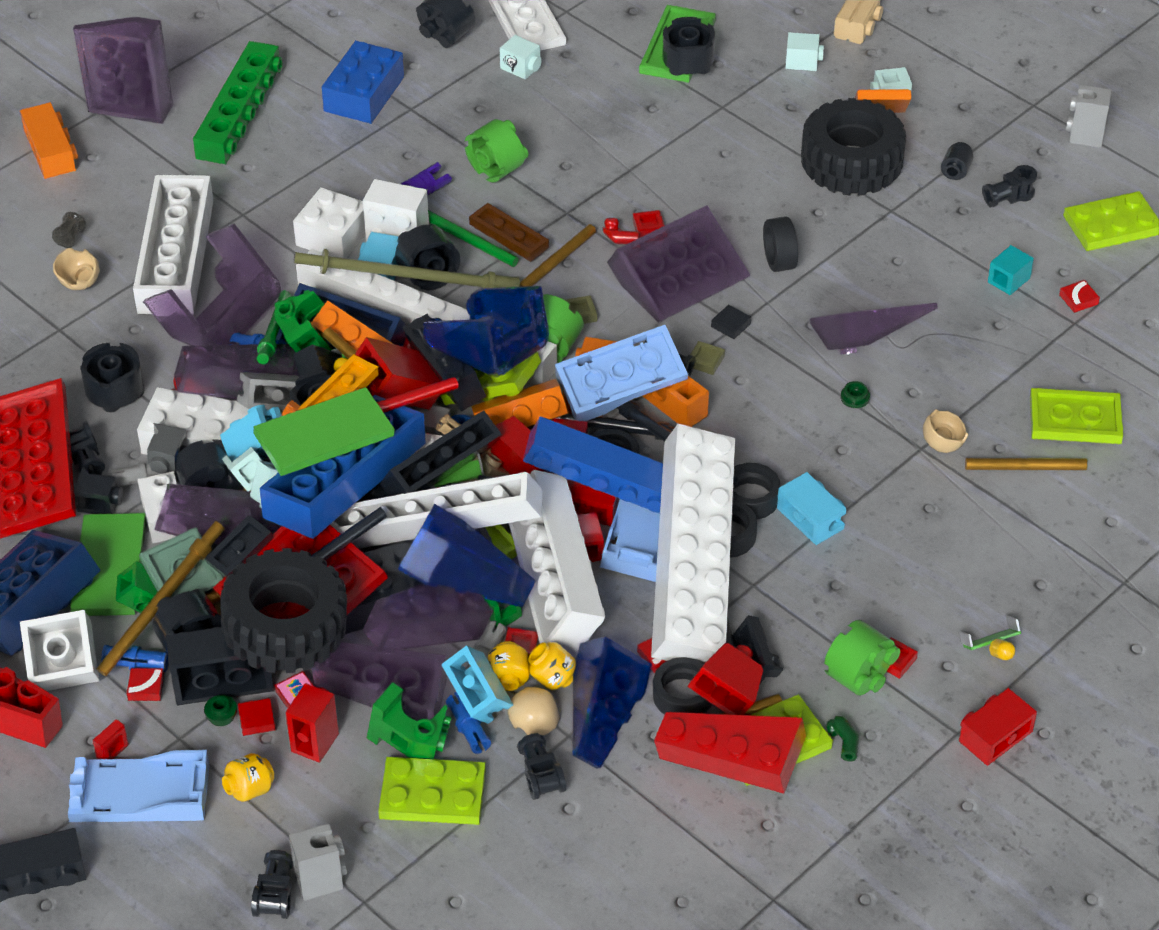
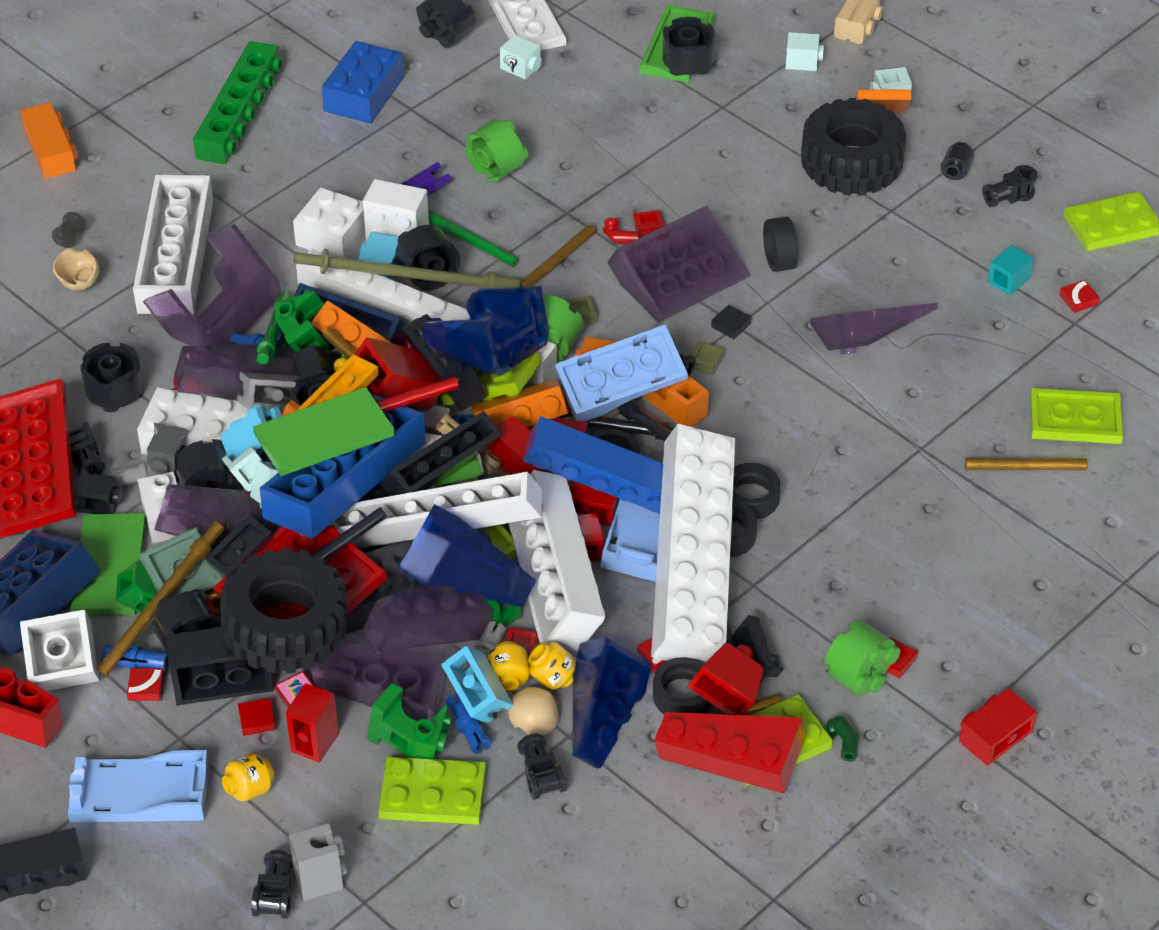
(111, 741): red tile -> none
(125, 68): clear purple slope -> none
(219, 716): dark green plate -> none
(509, 232): reddish brown plate -> none
(811, 508): medium azure brick -> none
(855, 395): dark green plate -> none
(944, 431): tan hair -> none
(998, 646): piece -> none
(1090, 115): light grey brick -> none

